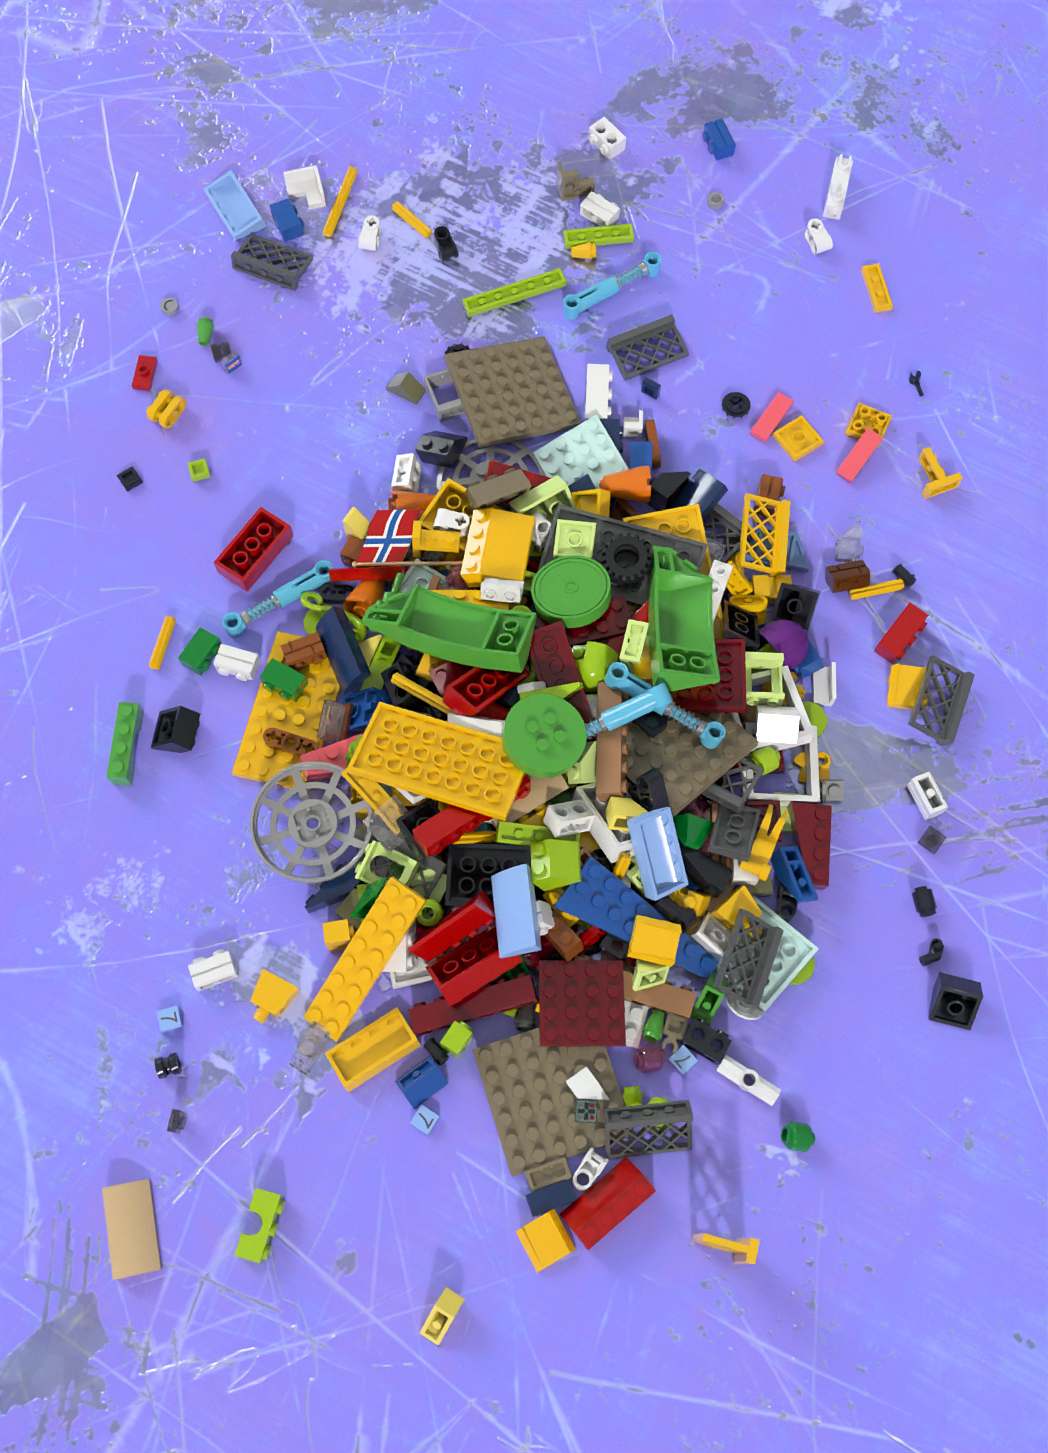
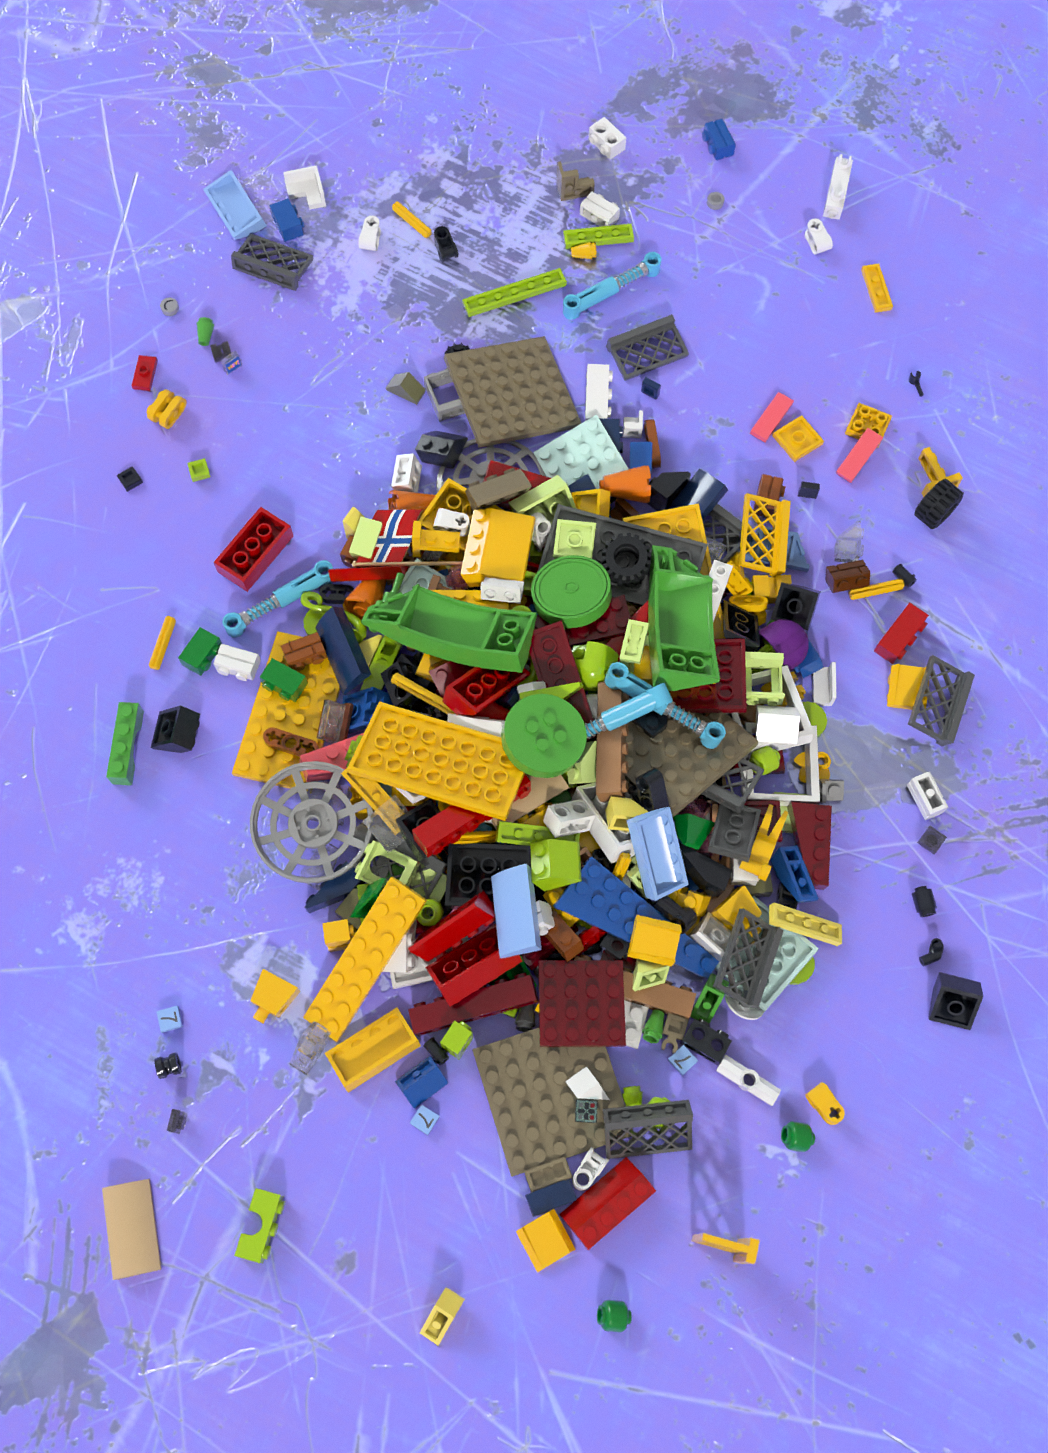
(212, 970): white brick -> none
(340, 202): yellow axle -> none
(365, 538): none -> yellowish green panel
(613, 1316): none -> green head
(649, 1058): clear pink head -> none
(733, 399): black gear -> none
(805, 924): none -> light yellow plate
(808, 490): none -> black tile
(824, 1102): none -> yellow piece
(938, 503): none -> black tyre

